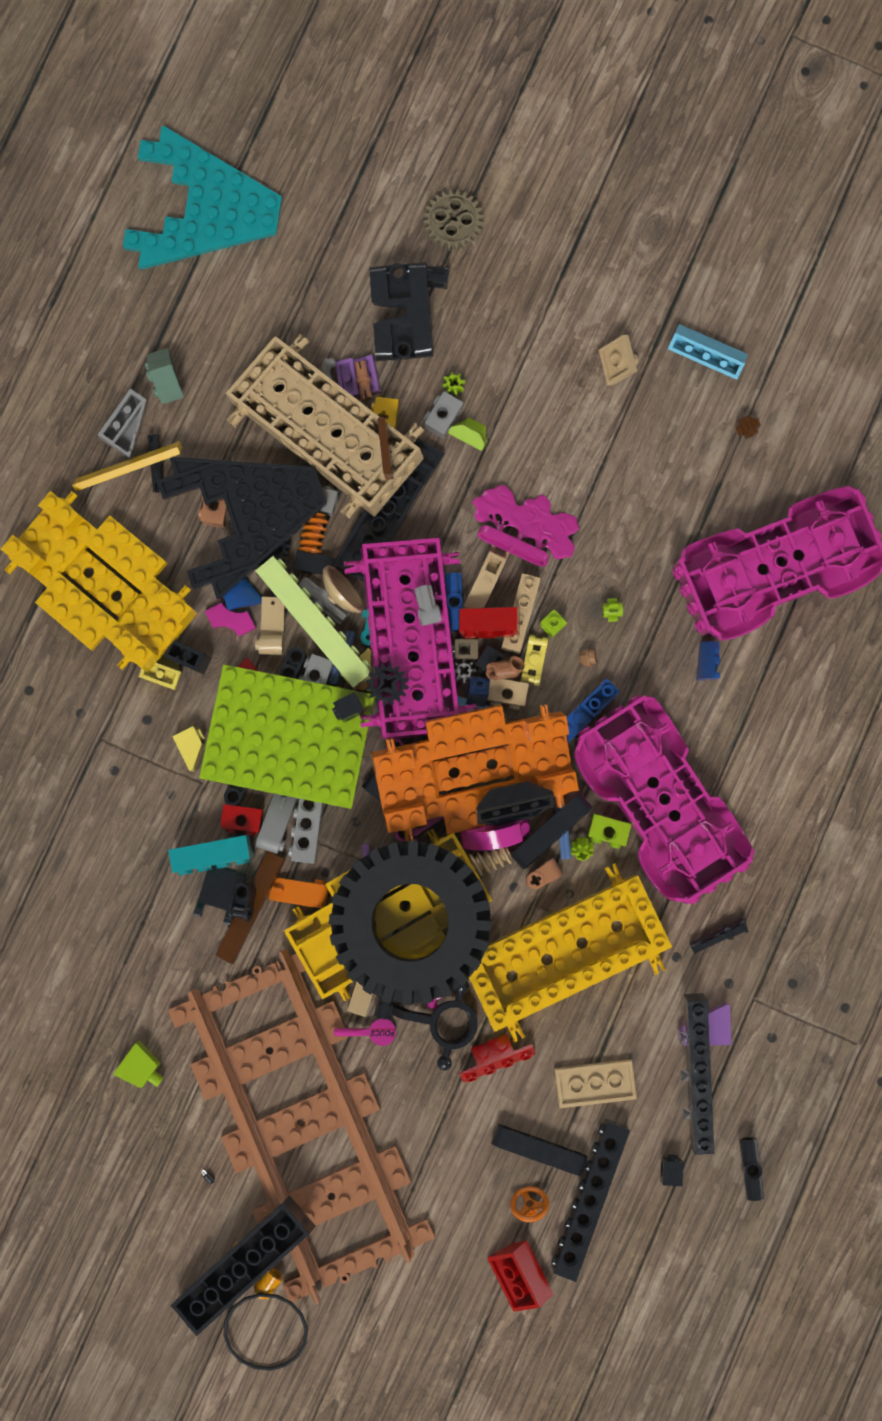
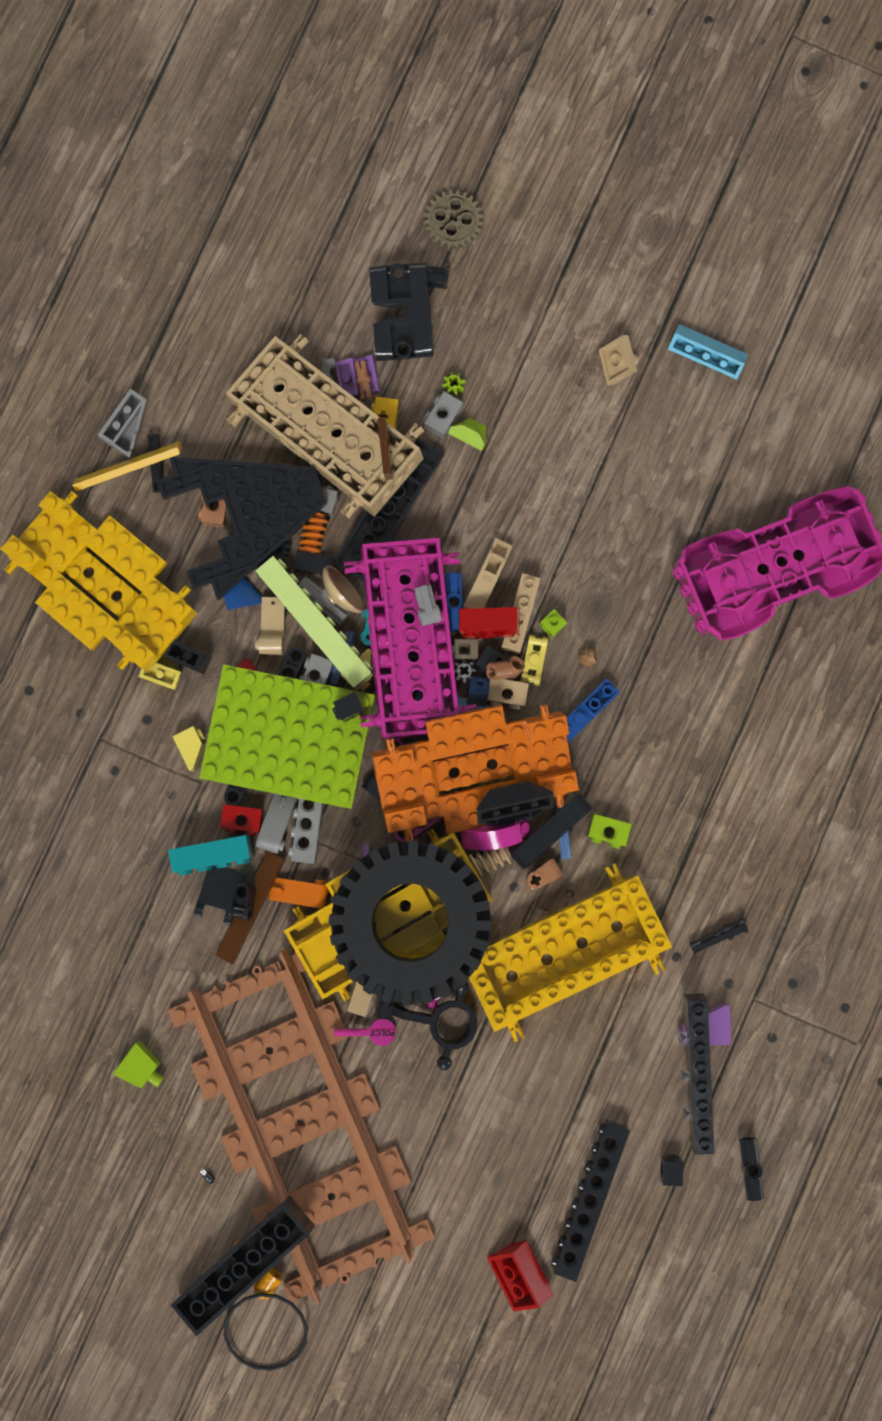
(163, 374): sand green brick -> none
(220, 209): teal wing -> none
(221, 617): dark pink tile -> none
(394, 695): black gear -> none
(493, 1056): red bracket -> none
(530, 1214): orange piece -> none
(531, 520): dark pink plant -> none
(539, 1150): black beam -> none
(582, 848): lime gear -> none
(595, 1083): tan tile -> none
(612, 610): lime gear -> none
(677, 856): dark pink piece -> none
(708, 661): blue slope -> none
(748, 426): reddish brown gear -> none

